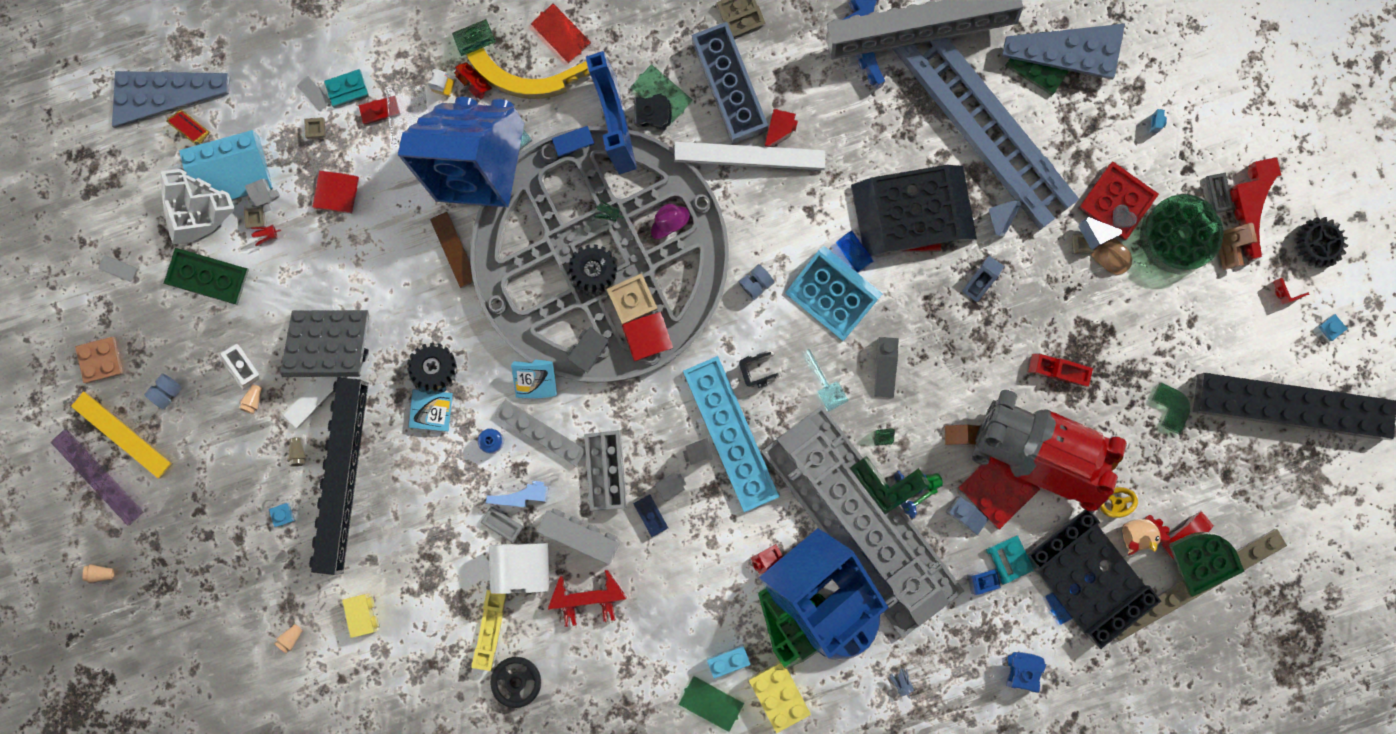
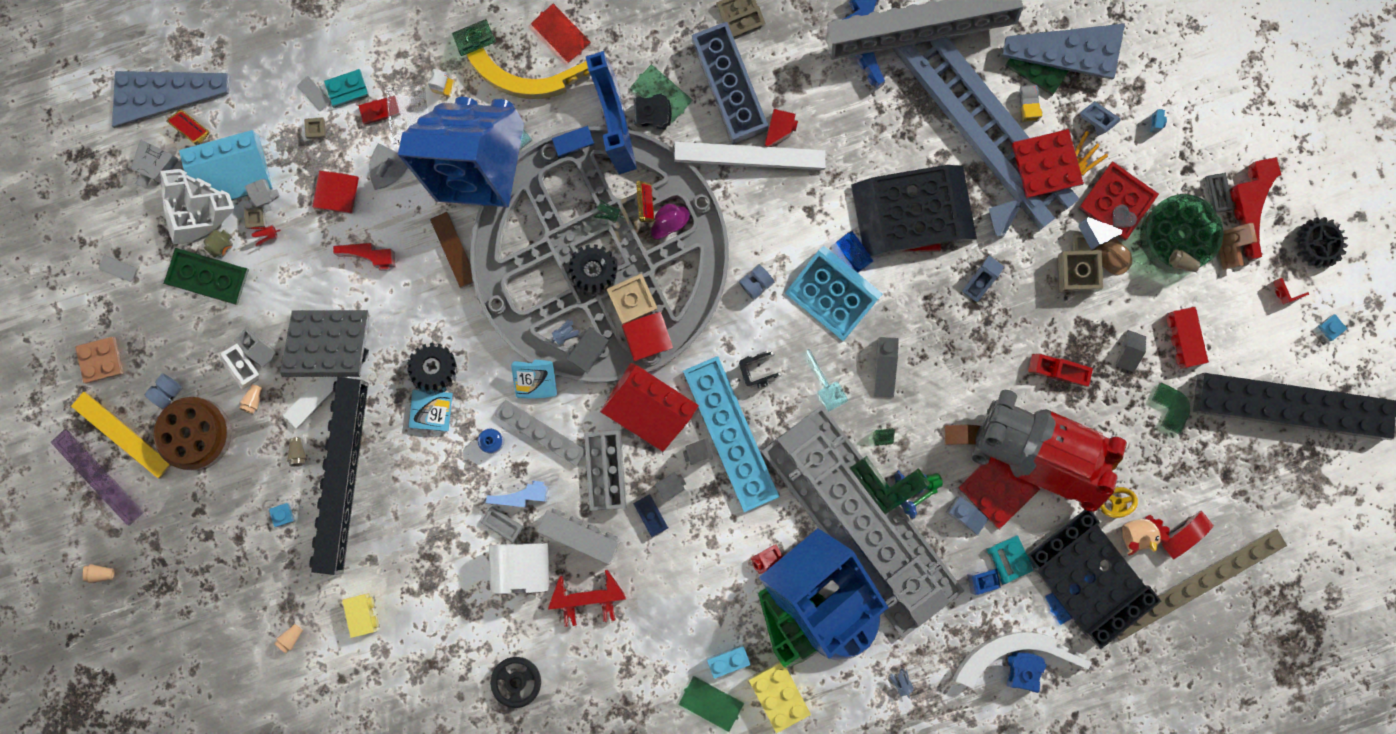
(150, 161): none -> light grey torso
(215, 439): none -> reddish brown wheel
(218, 243): none -> olive head
(254, 347): none -> light grey slope
(380, 258): none -> red slope
(385, 167): none -> light grey shield
(466, 74): red hinge -> none
(489, 631): light yellow slope -> none
(564, 333): none -> sand blue piece
(645, 201): none -> slope
(648, 407): none -> red slope
(992, 649): none -> white arch
(1030, 103): none -> leg
(1047, 163): none -> red plate
(1080, 271): none -> dark tan brick
(1082, 161): none -> light orange plant
(1100, 118): none -> sand blue slope
(1131, 351): none -> dark grey slope
(1182, 260): none -> dark tan cone
(1187, 338): none -> red brick
(1205, 561): dark green plate -> none

